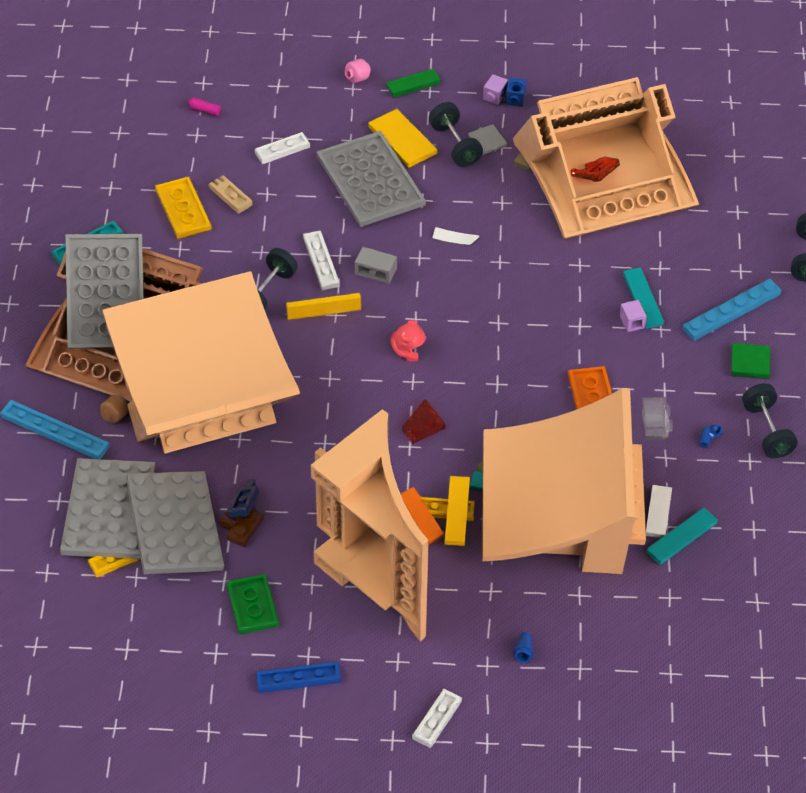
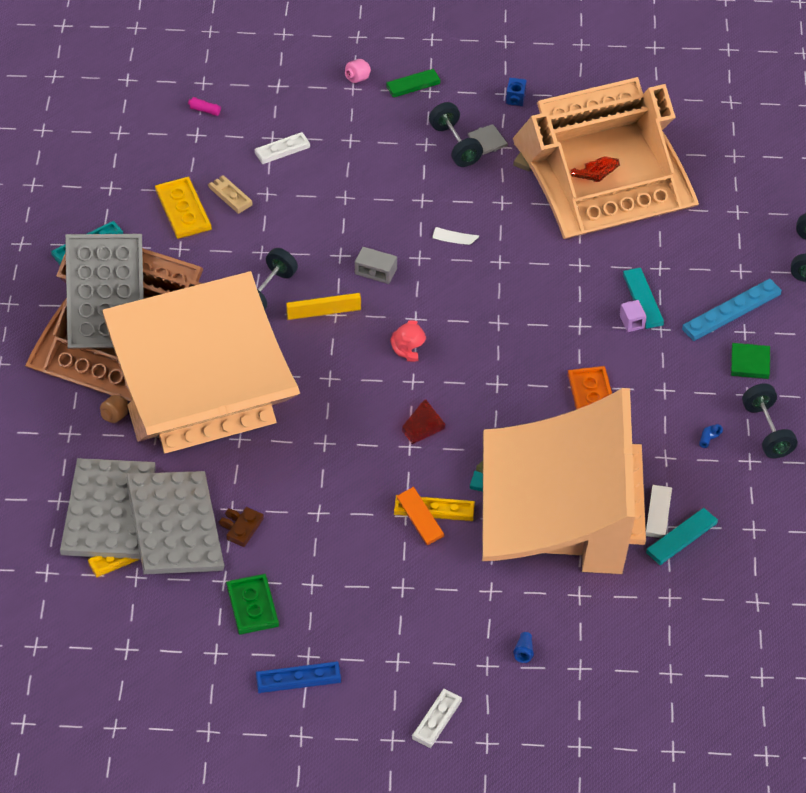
(54, 430): dark azure plate -> none
(244, 499): dark blue hinge -> none
(321, 260): white tile -> none
(369, 525): light nougat slope -> none
(370, 178): light grey plate -> none
(403, 137): yellow tile -> none
(457, 510): yellow tile -> none
(495, 89): lavender brick -> none
(655, 418): clear brick -> none

